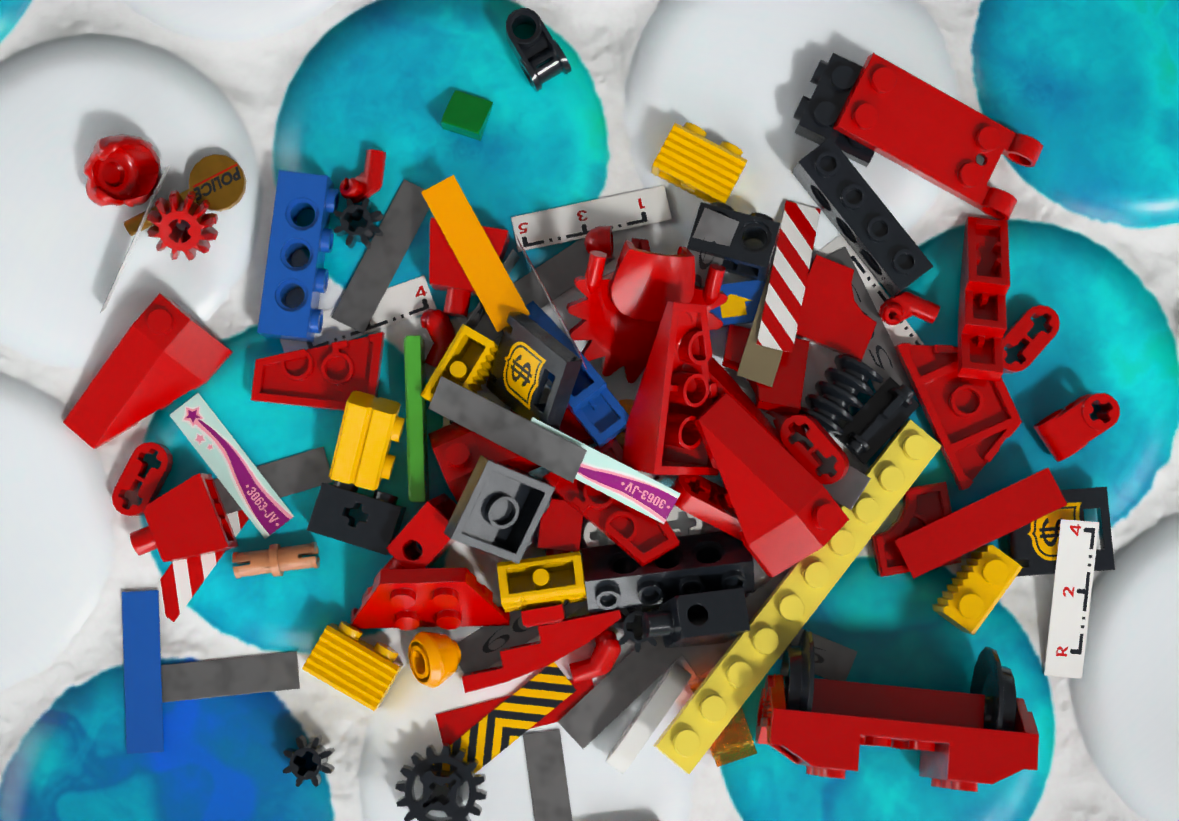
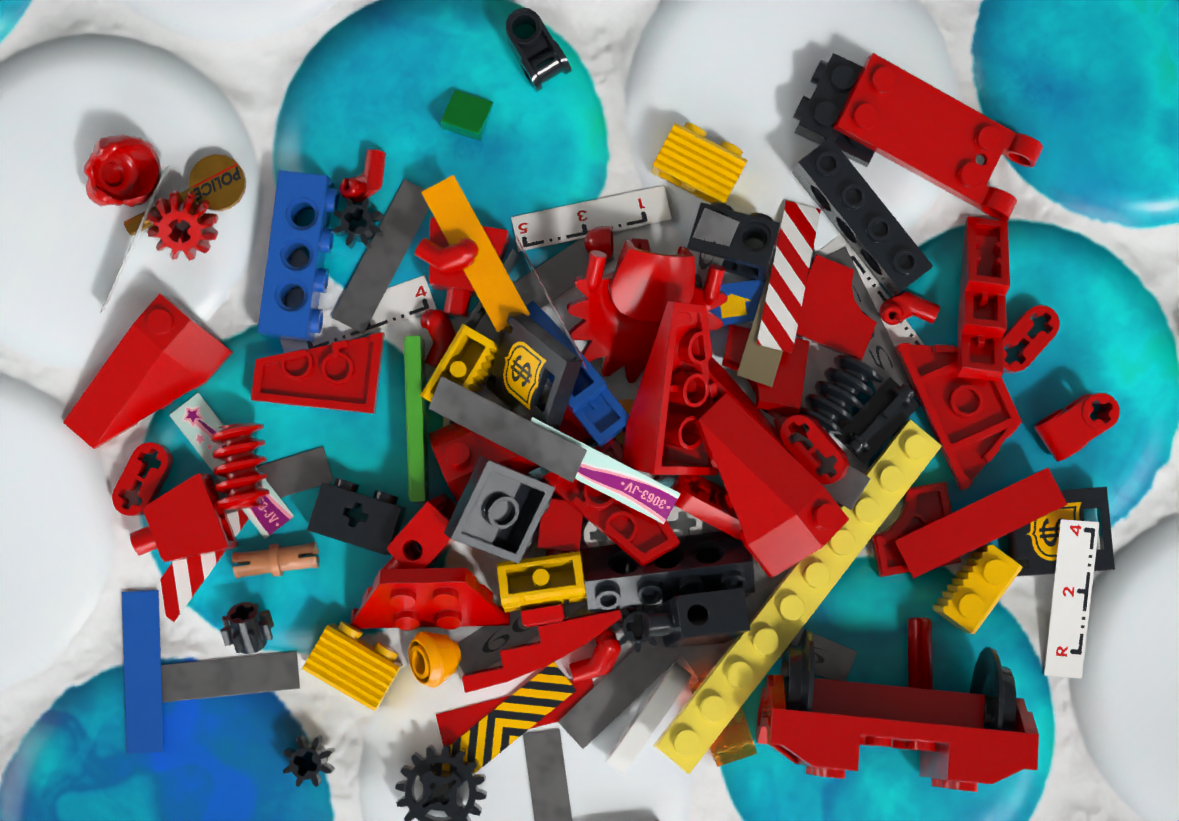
(239, 466): none -> red piece
(247, 628): none -> black gear
(365, 441): yellow brick -> none
(449, 258): none -> red arm
(920, 653): none -> red axle

